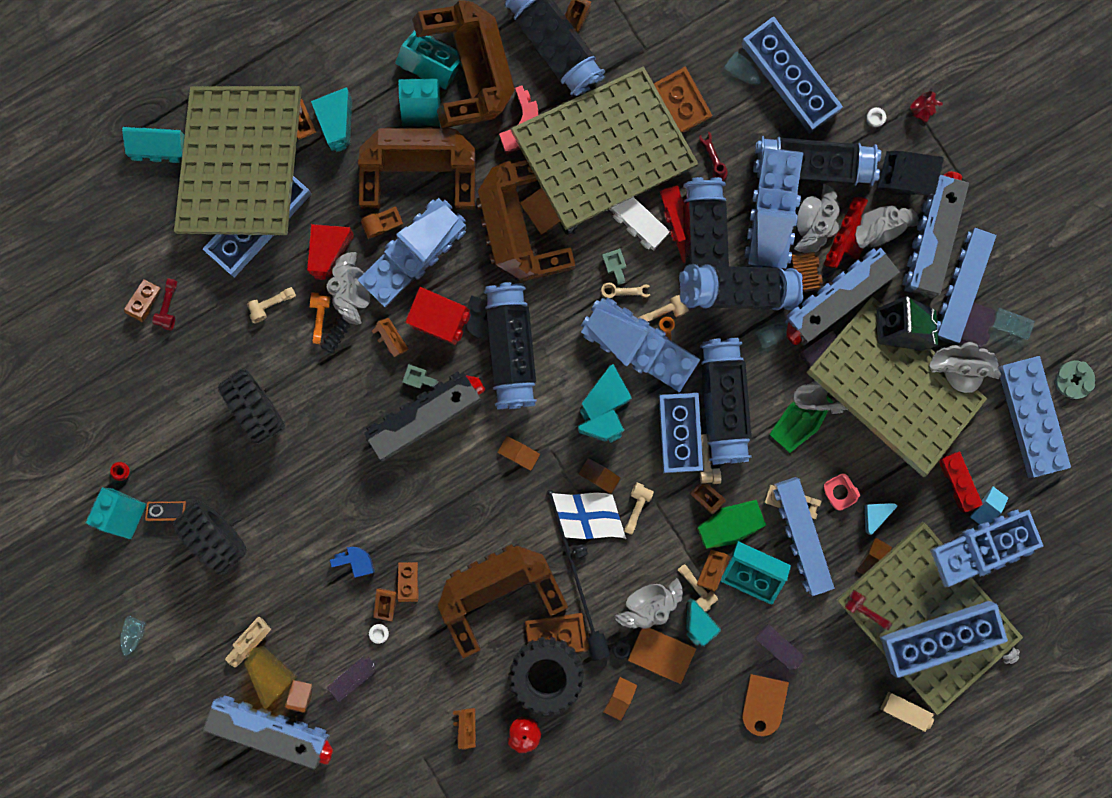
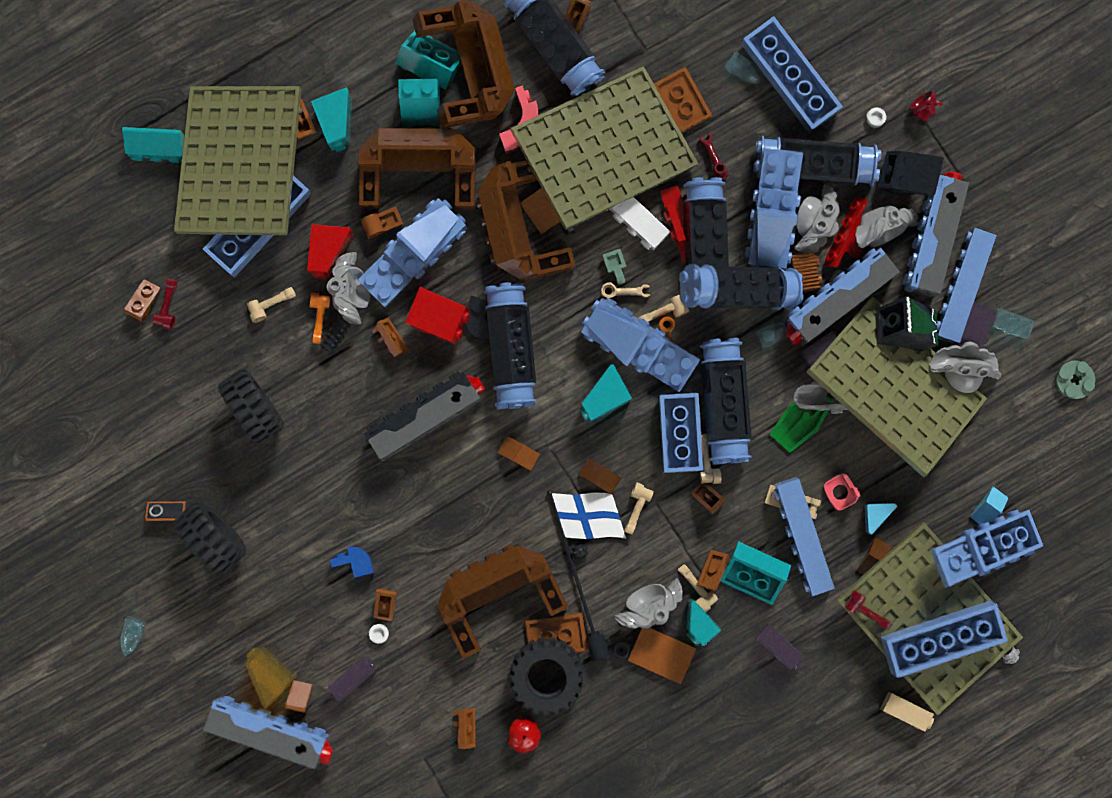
(113, 471): red plate -> none
(116, 513): teal slope -> none
(248, 641): tan hinge -> none
(408, 582): dark orange plate -> none
(417, 377): sand green plate -> none
(603, 427): teal slope -> none
(620, 698): dark orange slope -> none
(731, 524): green piece -> none
(764, 702): dark orange tile -> none
(959, 476): red arch -> none
(1034, 417): medium blue brick -> none

